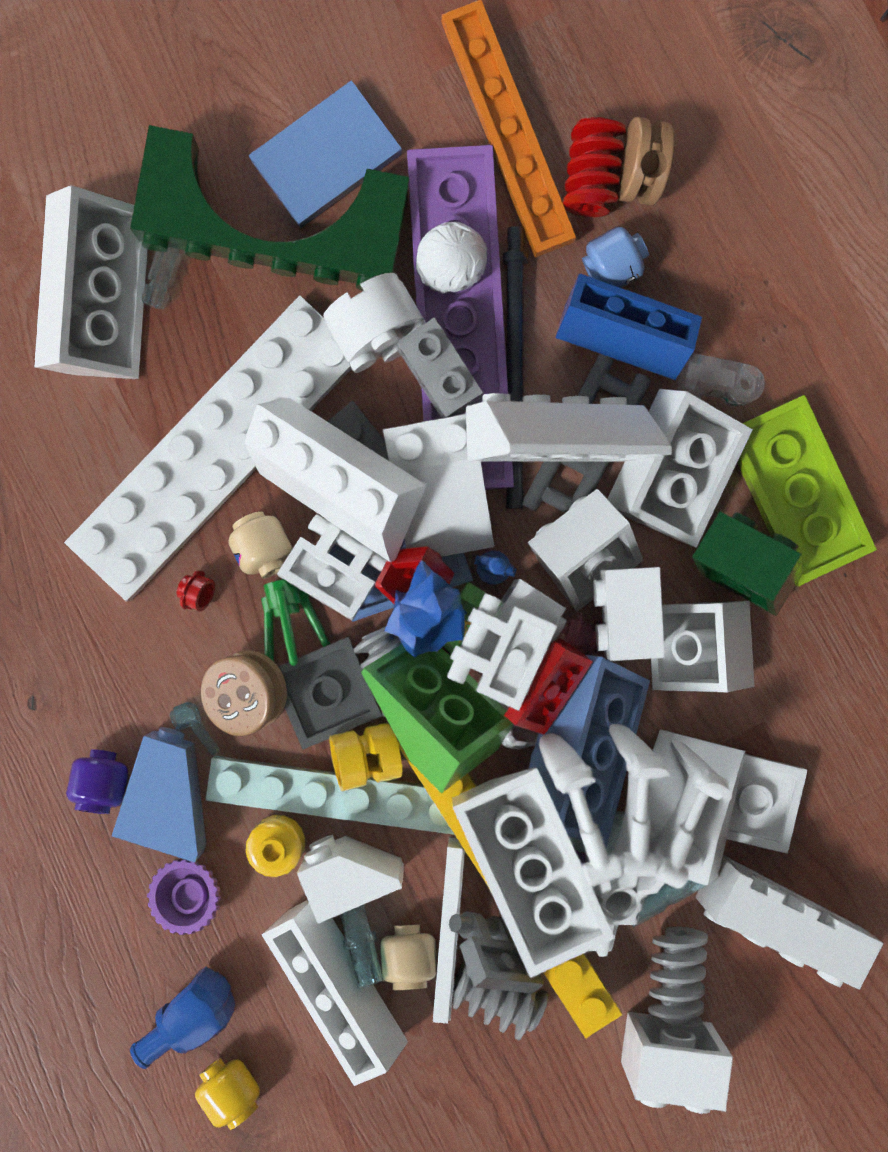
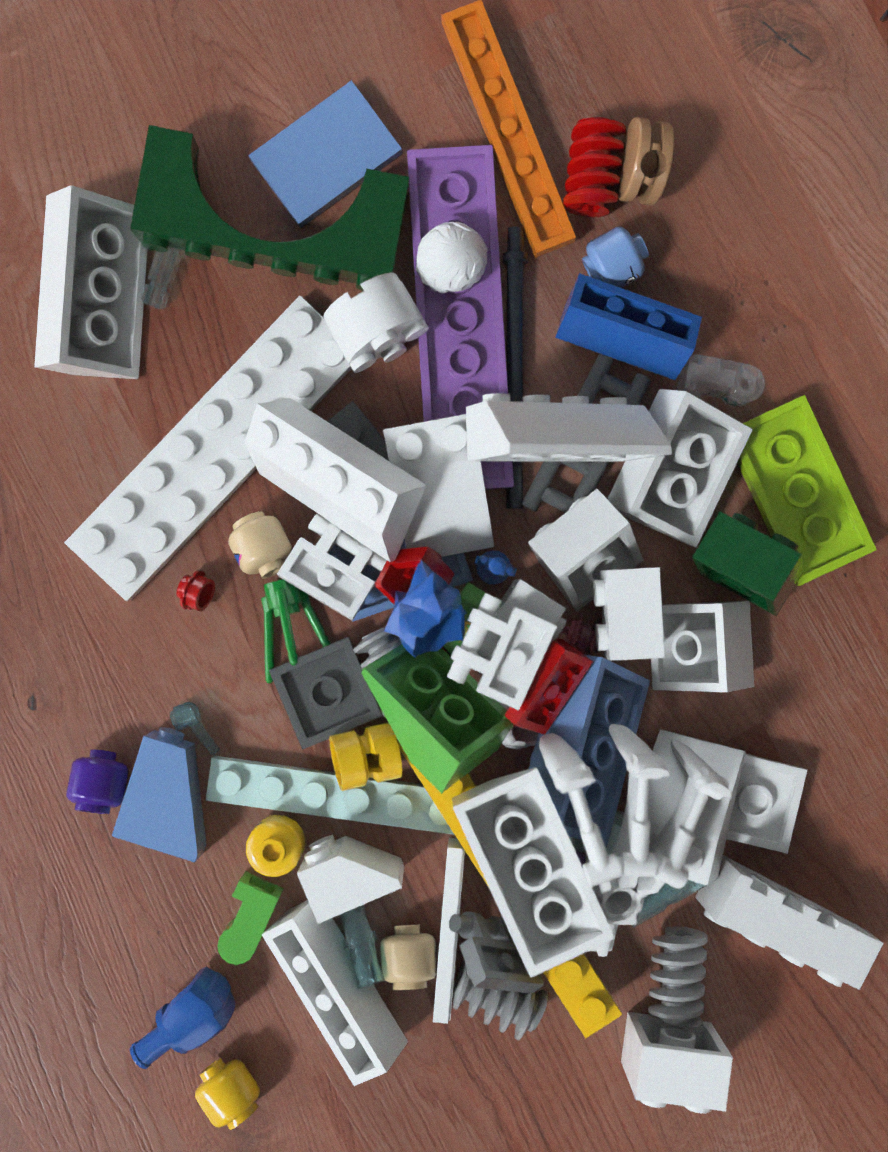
(184, 897): medium lavender hat -> none
(243, 693): head -> none
(245, 931): none -> bright green leg
(439, 370): light grey brick -> none

